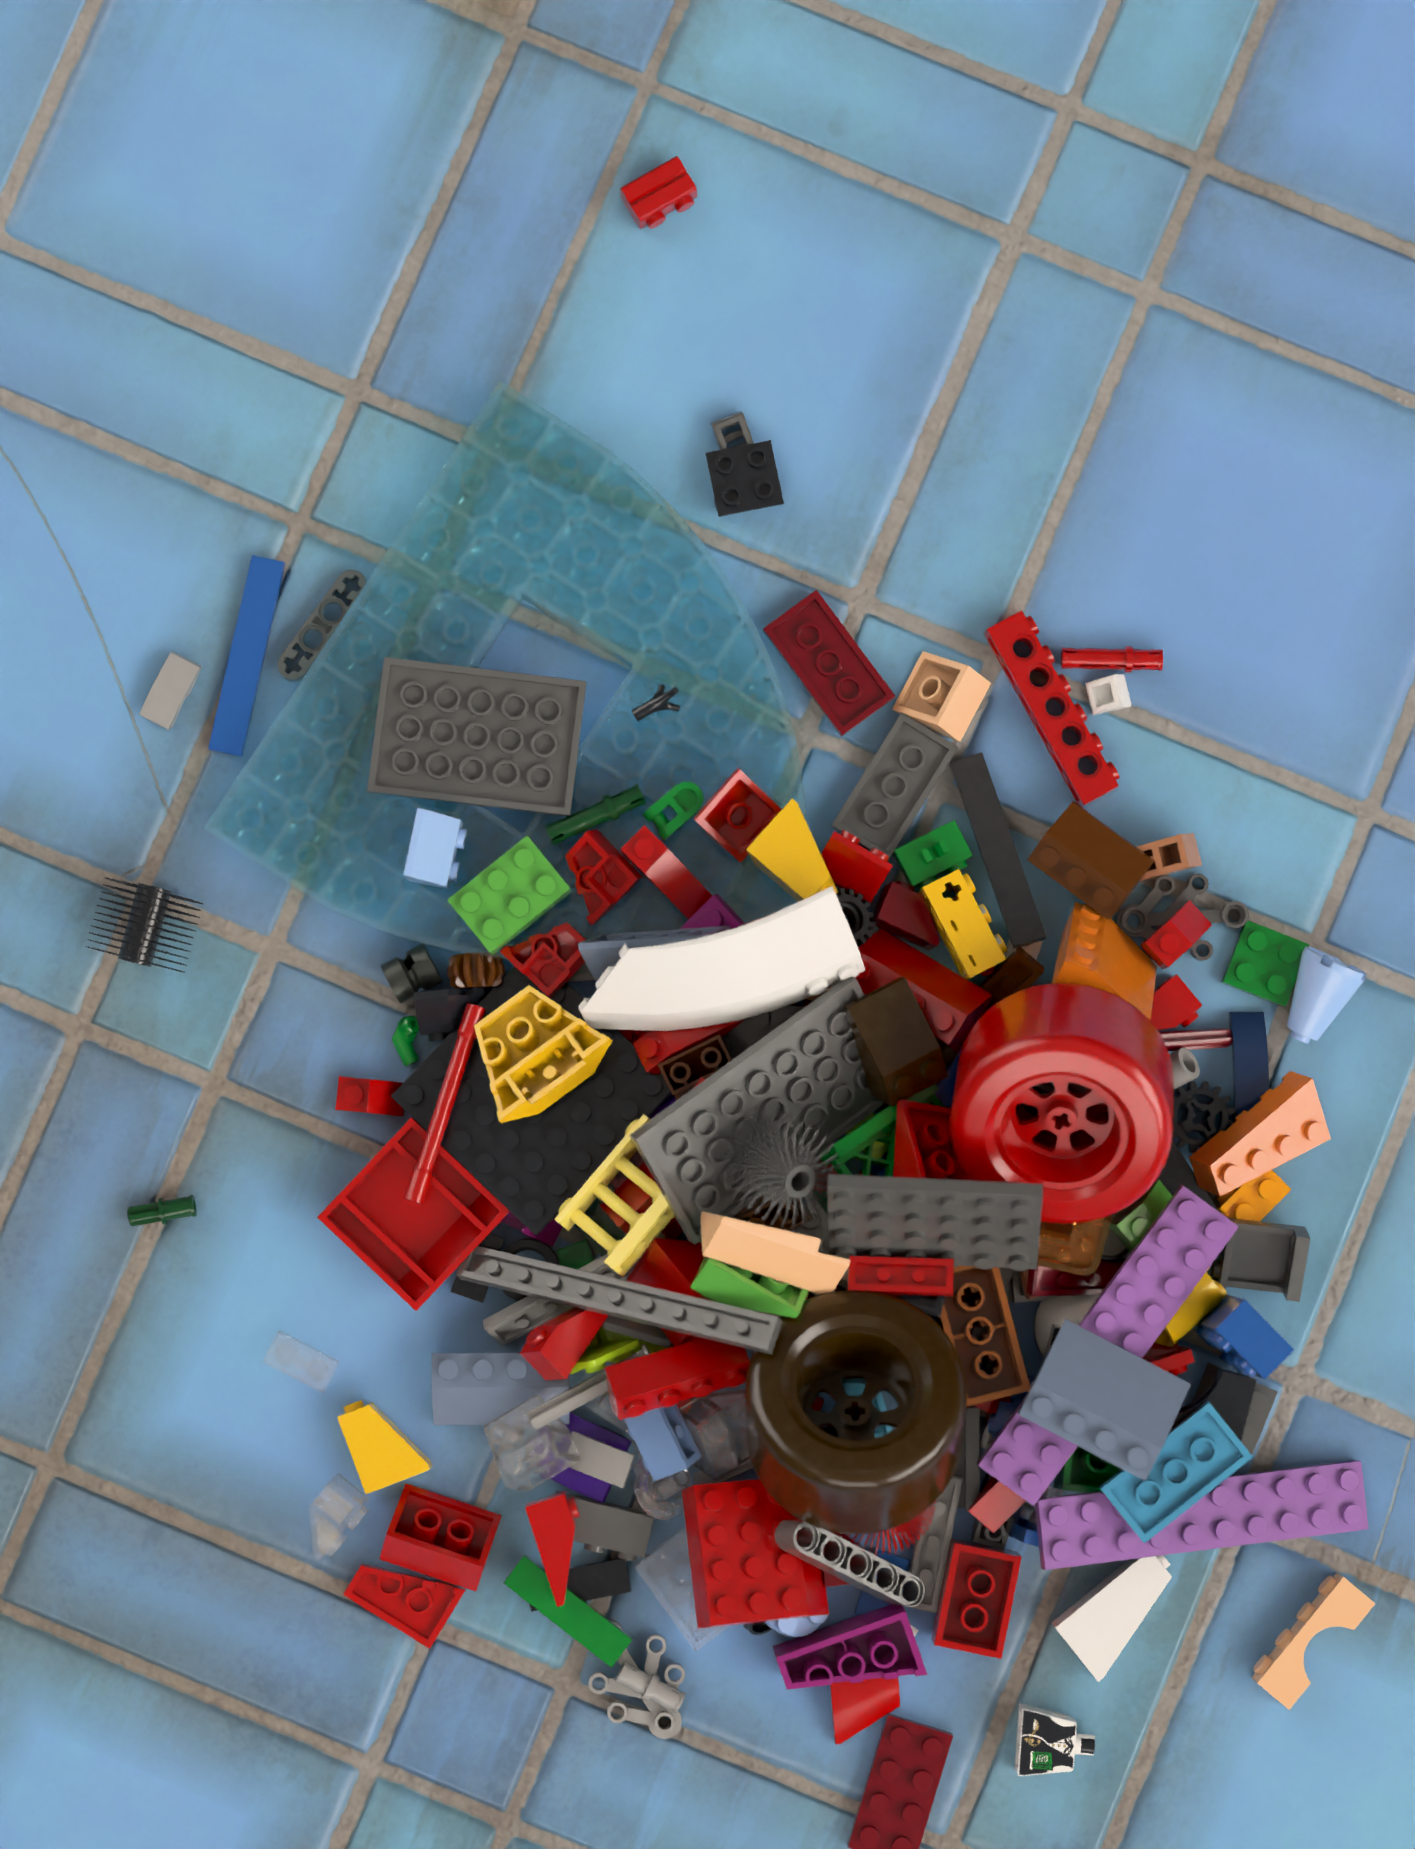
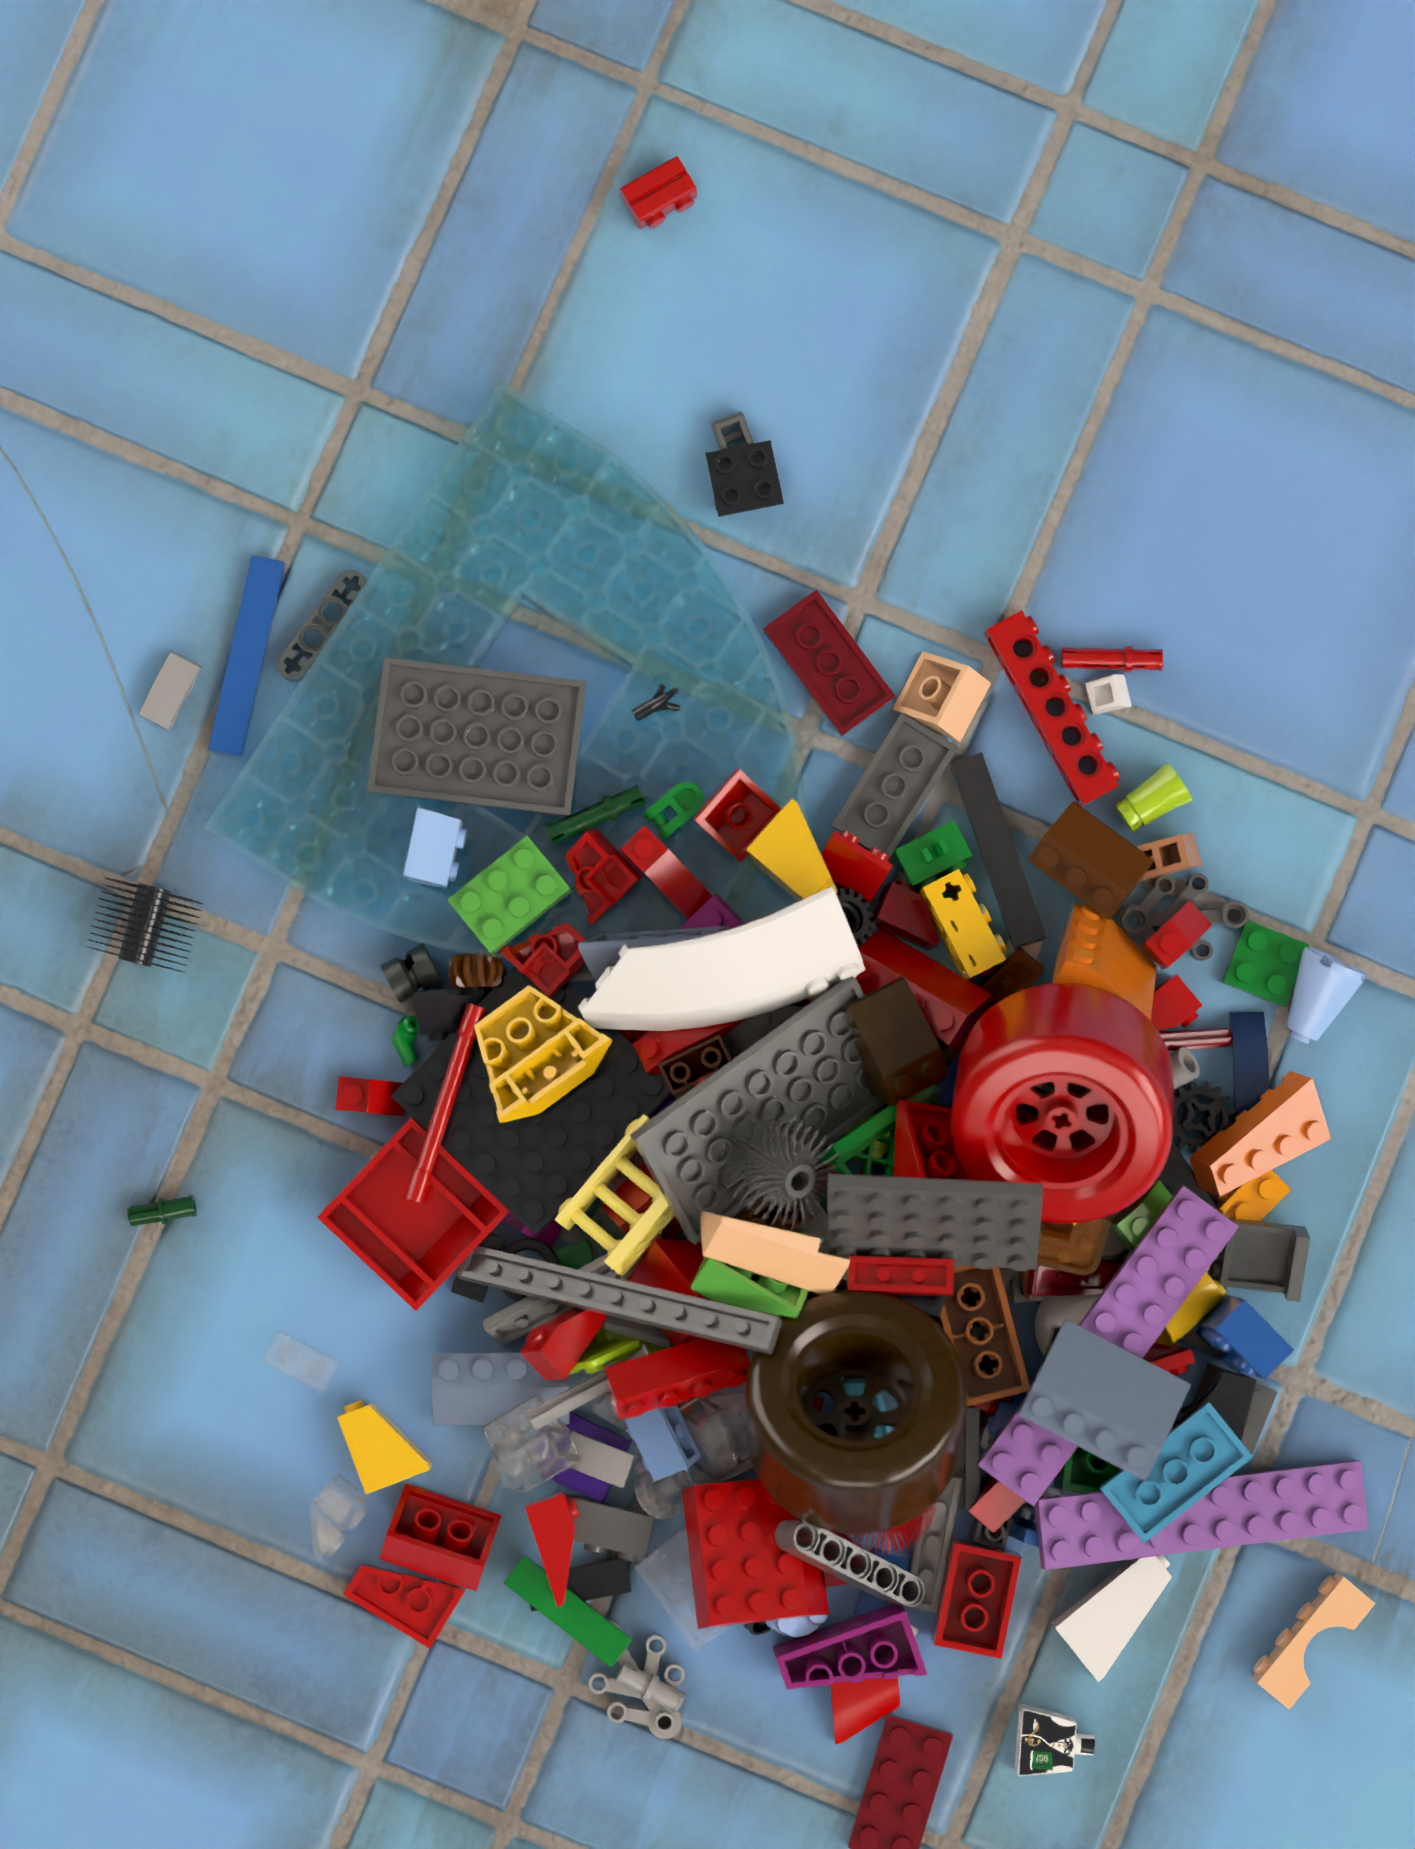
(1153, 798): none -> lime plant

